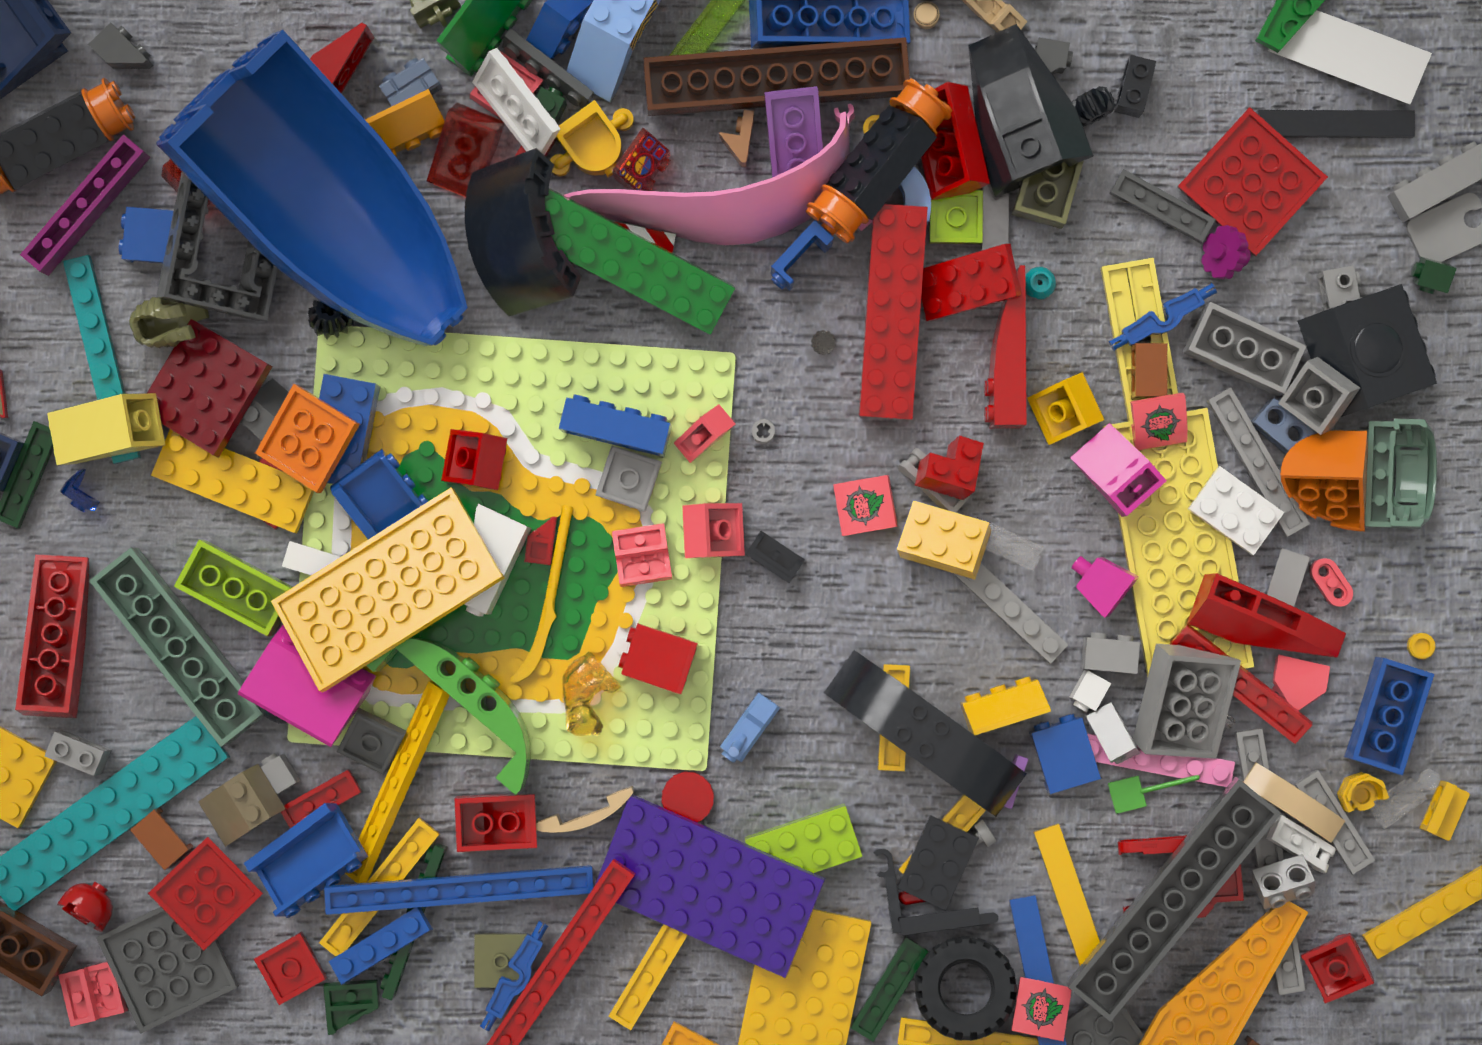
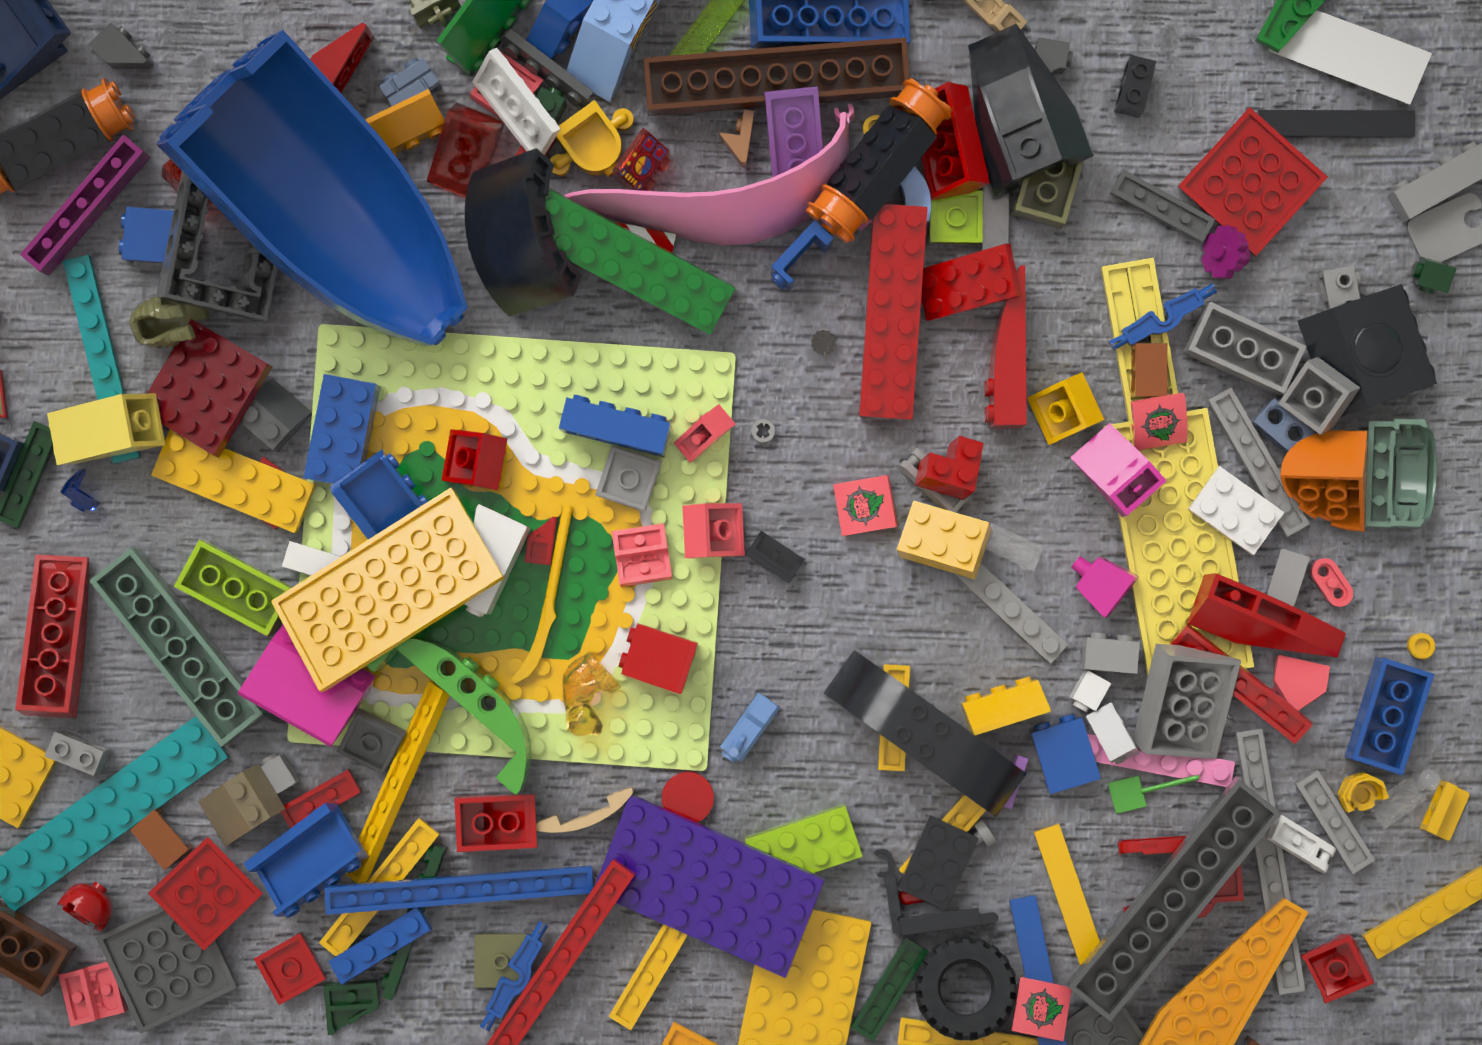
(307, 438): orange plate -> none
(327, 320): black gear -> none
(926, 15): tan piece -> none
(1038, 291): teal plate -> none
(1094, 105): black gear -> none
(1280, 876): light grey brick -> none
(1294, 802): tan slope -> none

